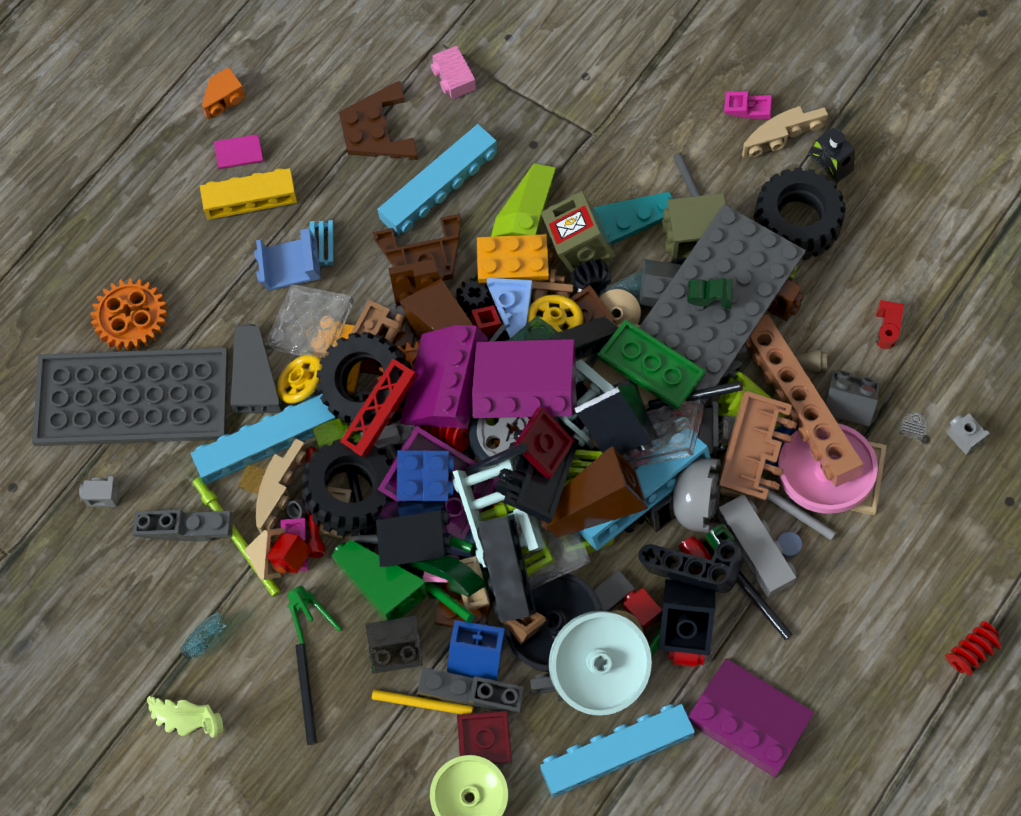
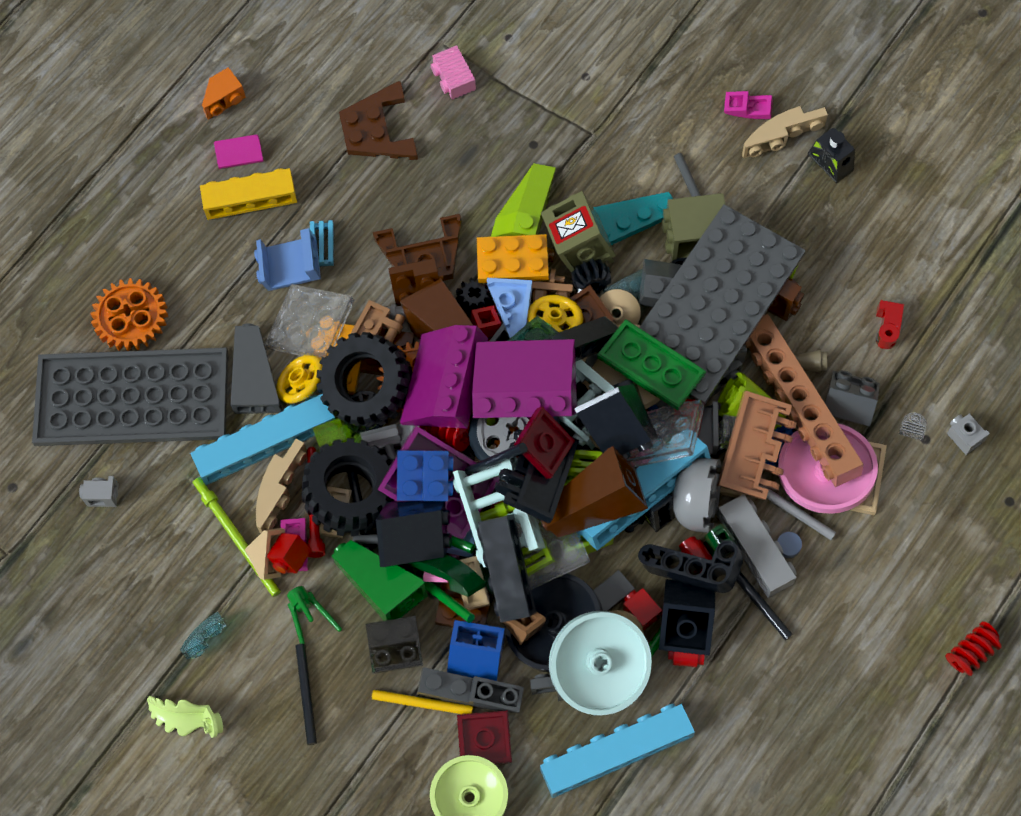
(183, 526): dark grey slope -> none
(251, 479): clear yellow tile -> none
(296, 509): dark grey hinge -> none
(384, 411): red fence -> none
(438, 180): medium azure brick -> none
(702, 394): black bar -> none
(705, 292): dark green leg -> none
(750, 717): magenta slope -> none
(809, 189): black tyre -> none

